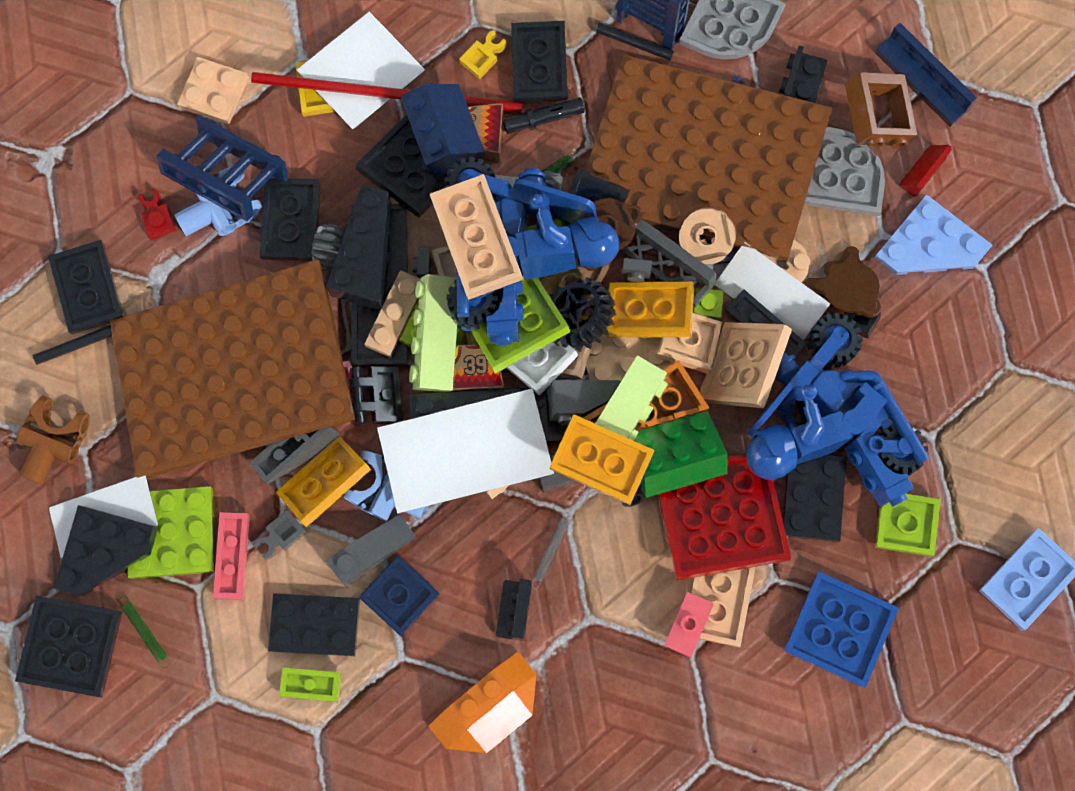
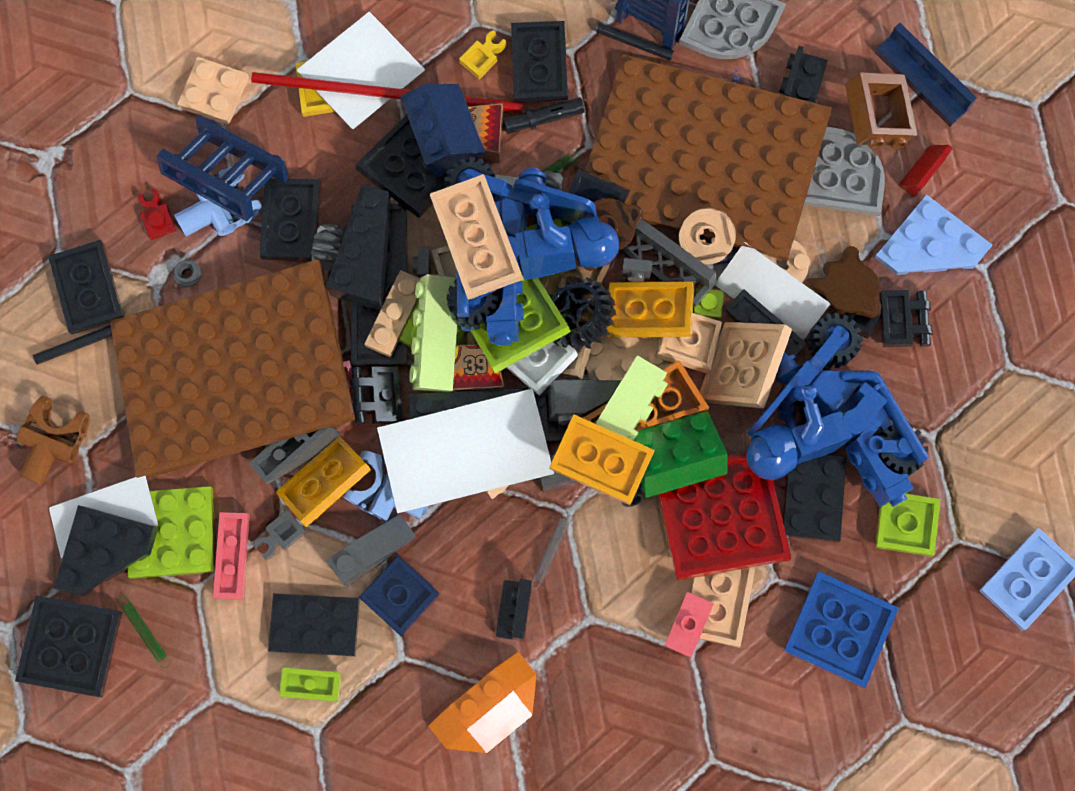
(184, 266): none -> dark grey plate
(896, 318): none -> black plate

